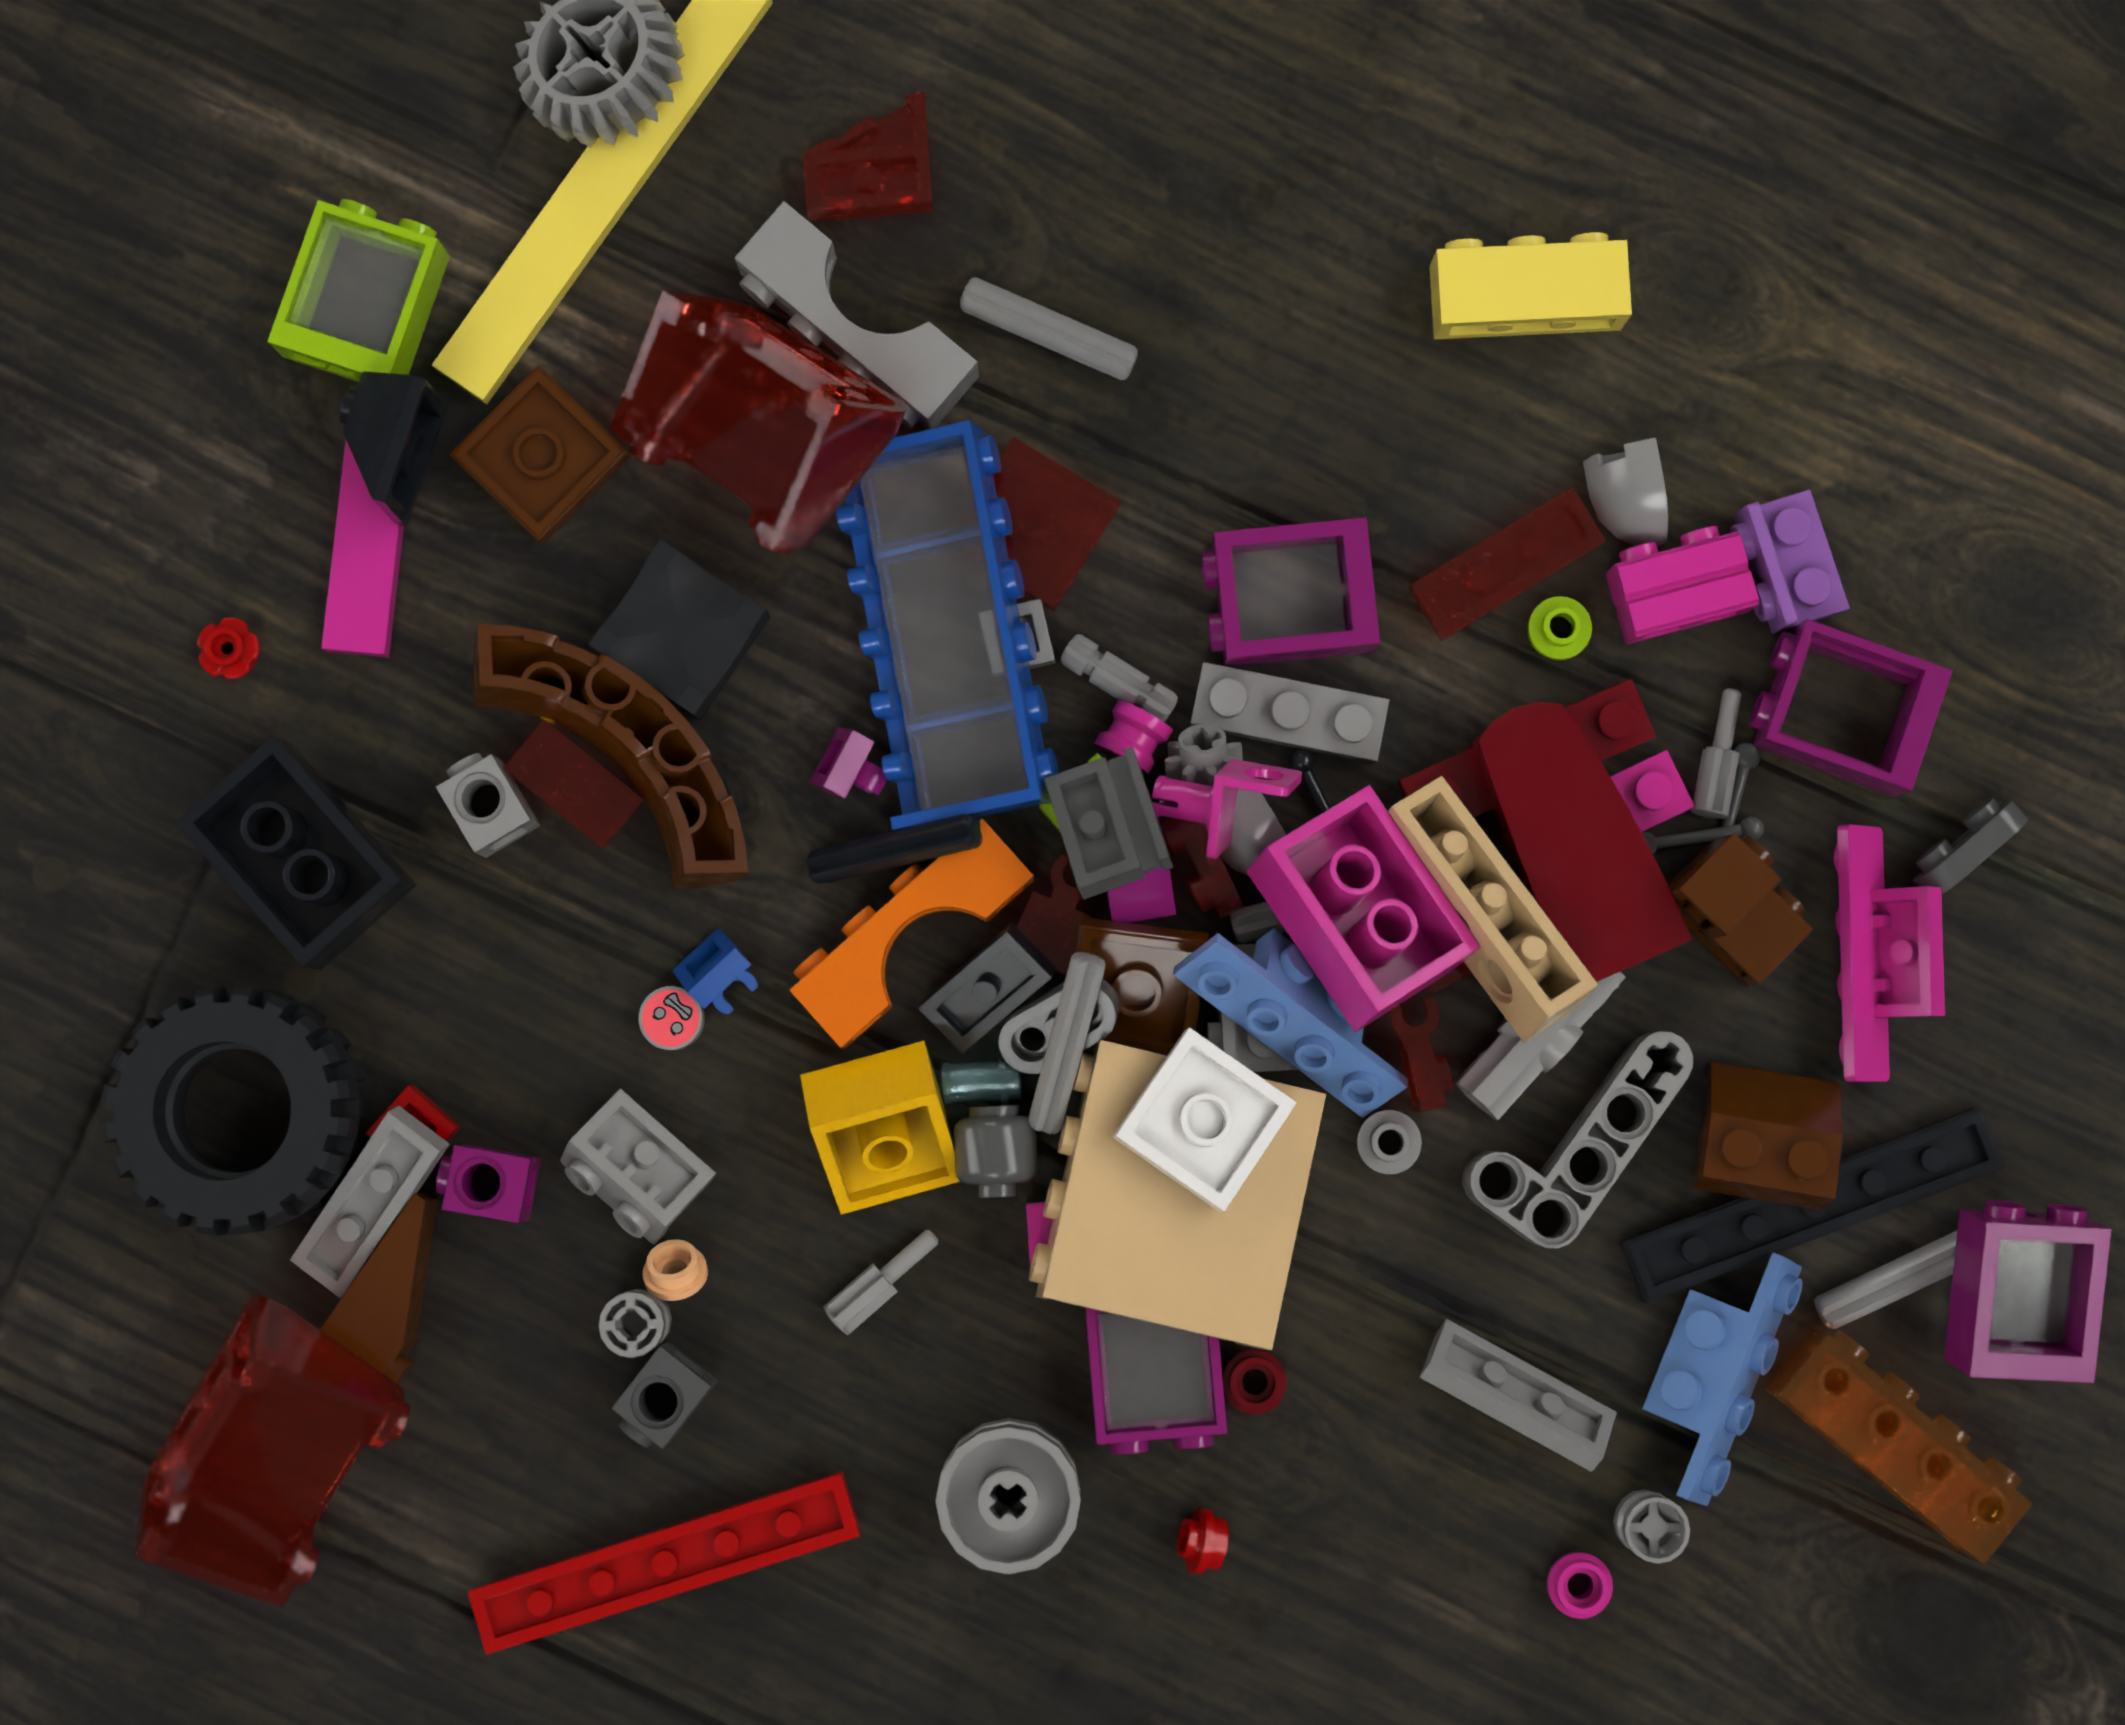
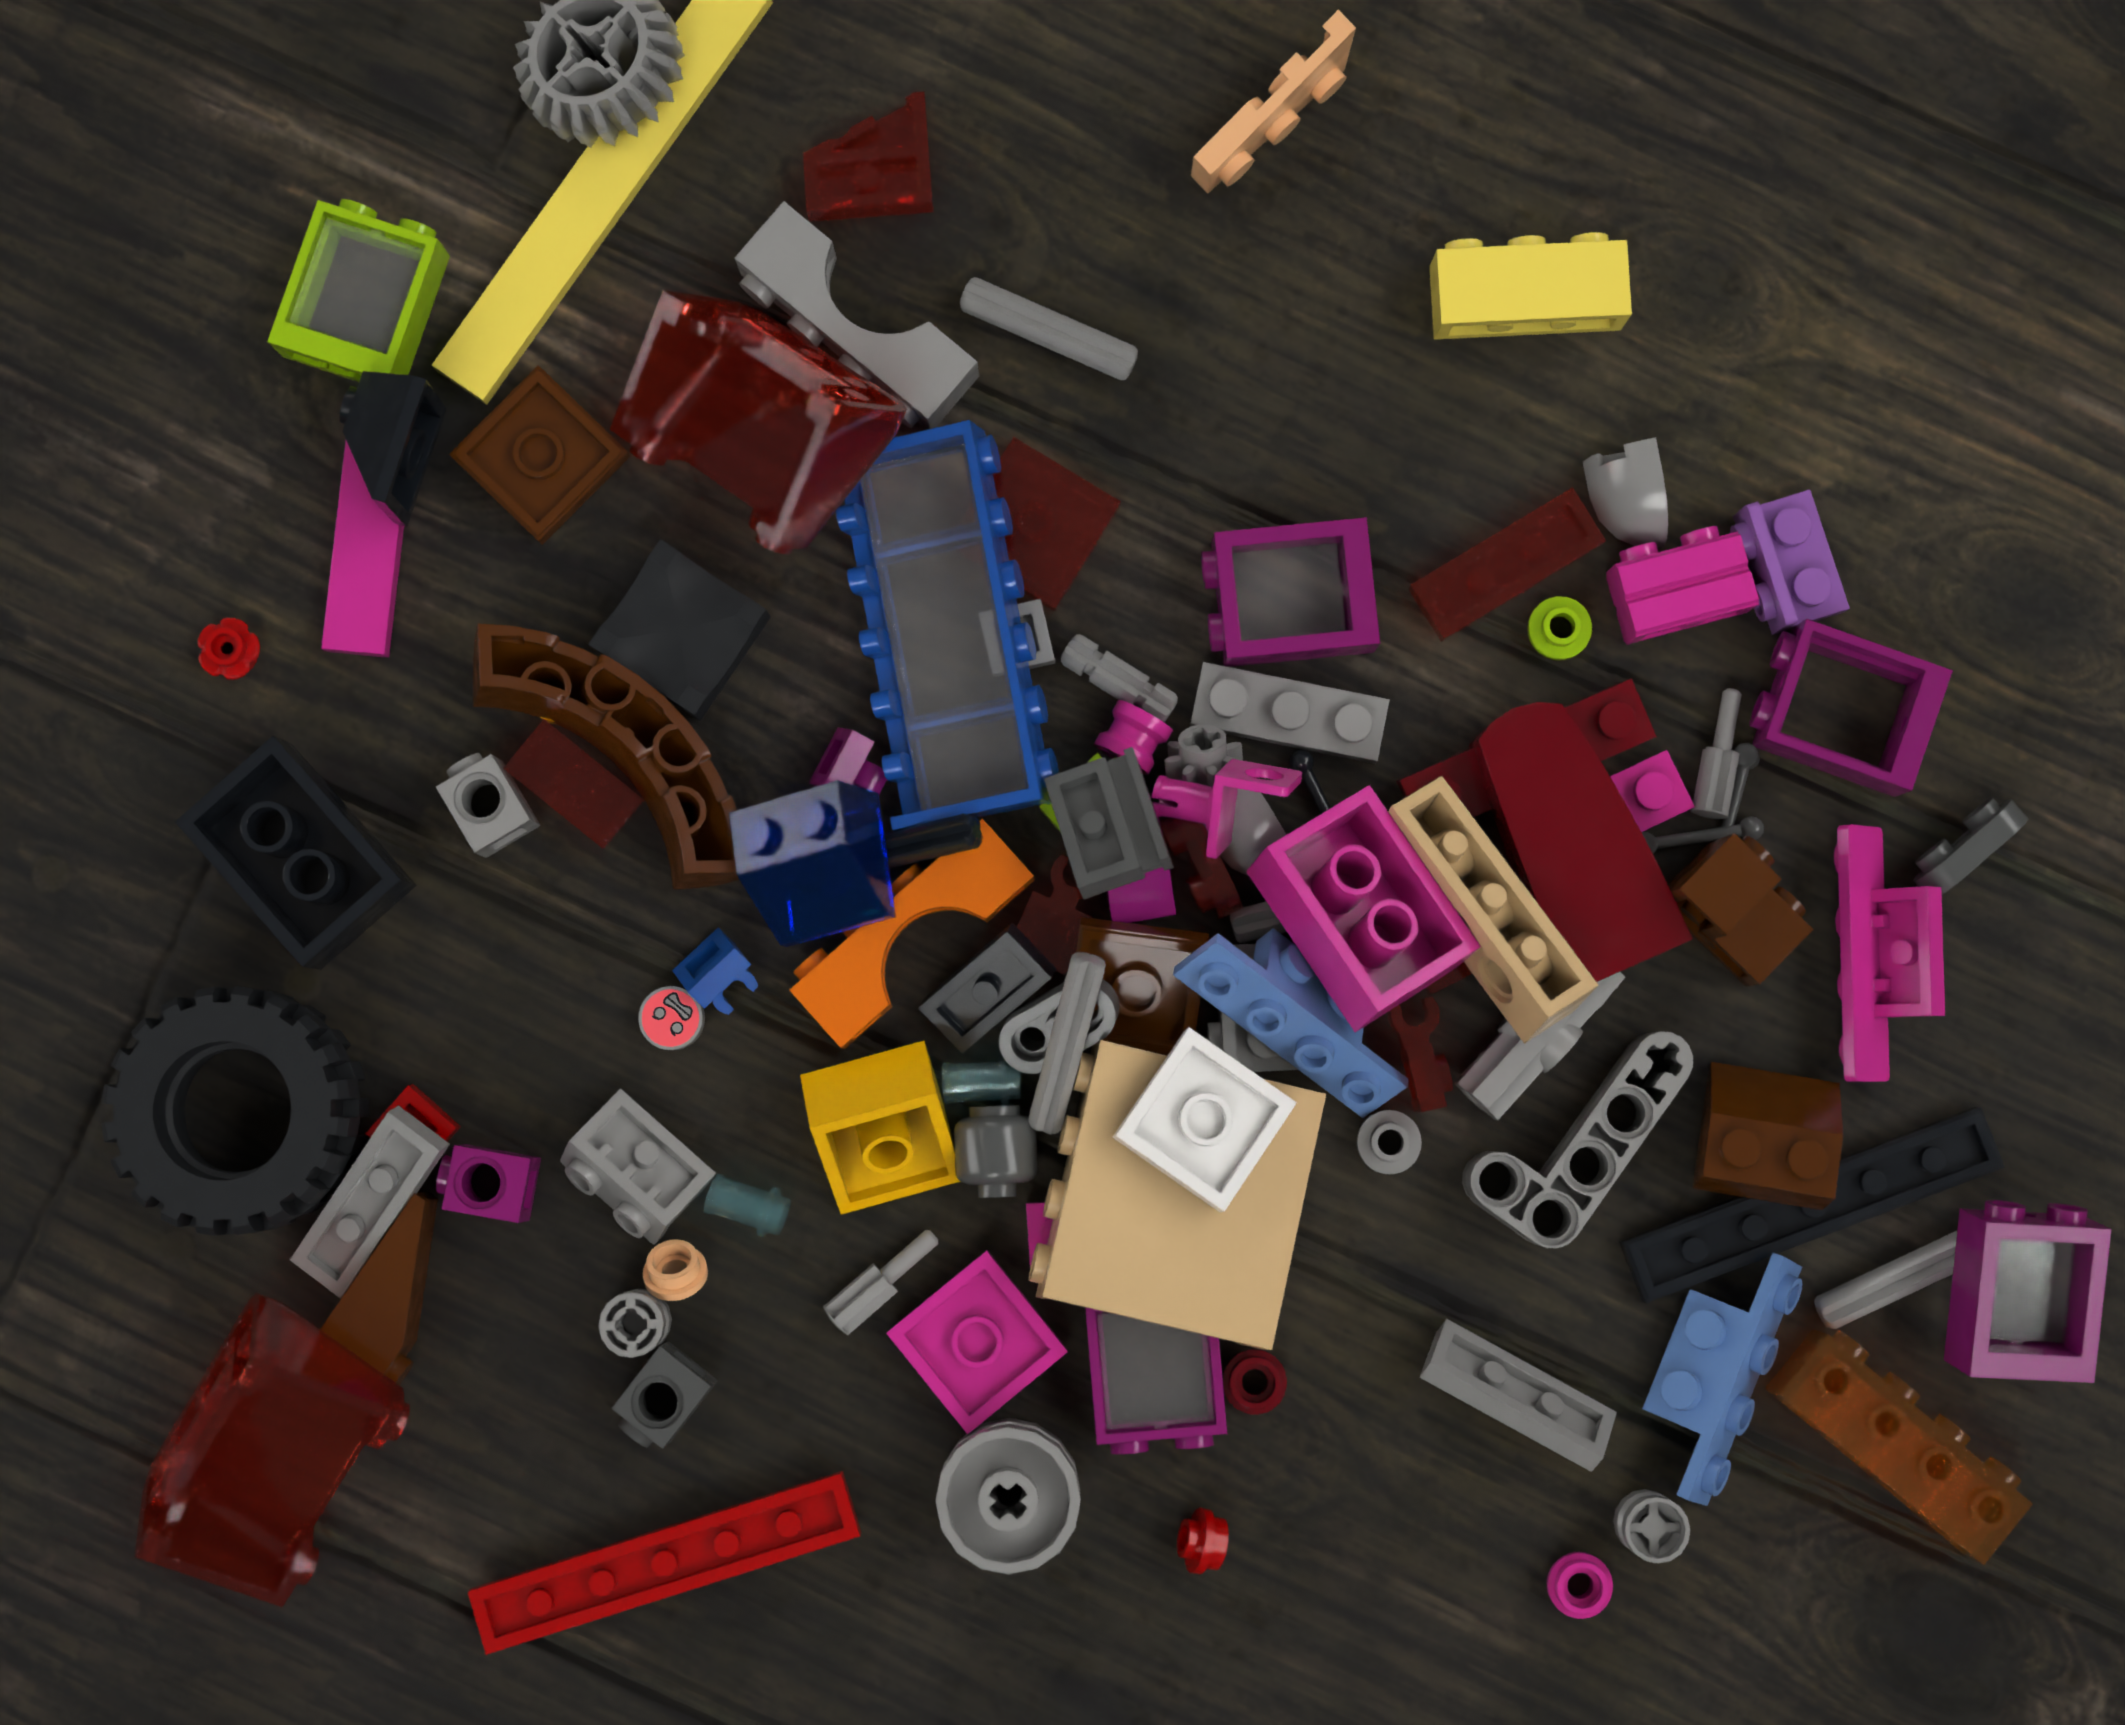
(748, 1205): none -> clear light blue pin
(815, 861): none -> clear blue slope
(977, 1342): none -> dark pink plate
(1300, 81): none -> light nougat wing

